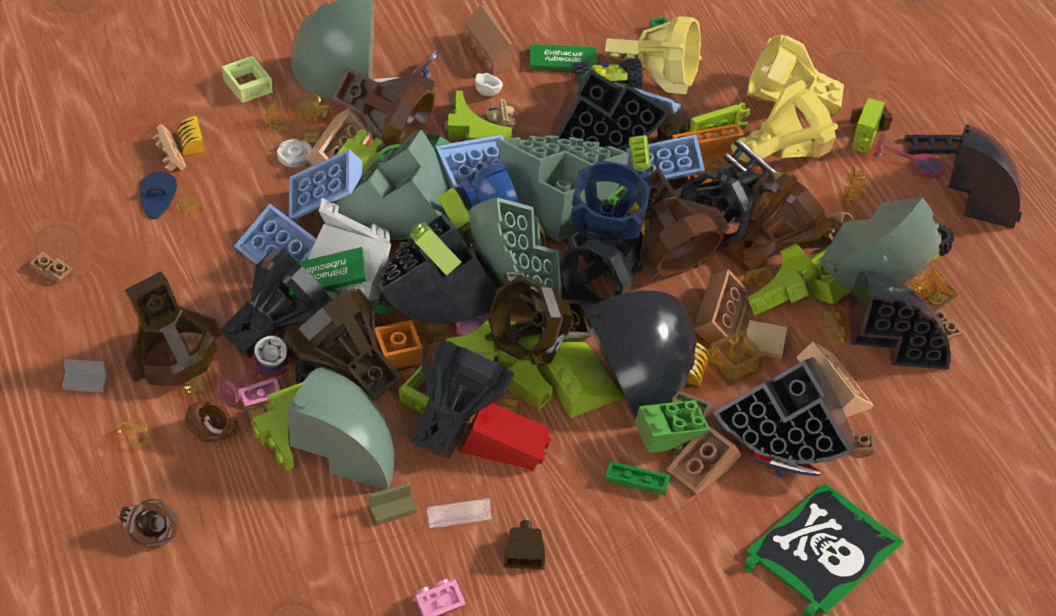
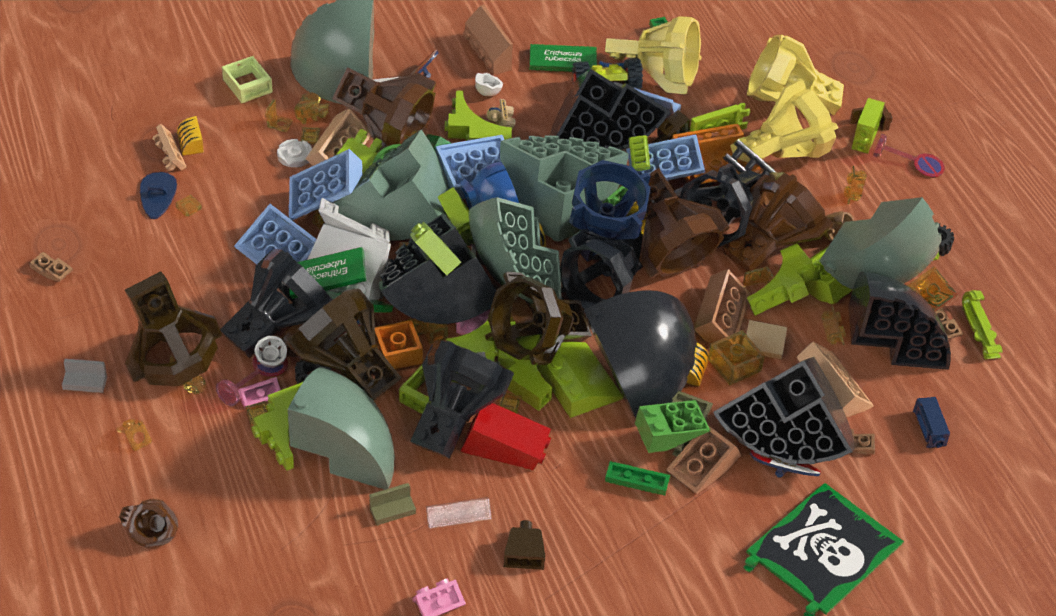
(203, 422): reddish brown helmet -> none
(931, 422): none -> dark blue window
(932, 148): black bar -> none
(980, 324): none -> lime piece
(989, 177): black brick -> none

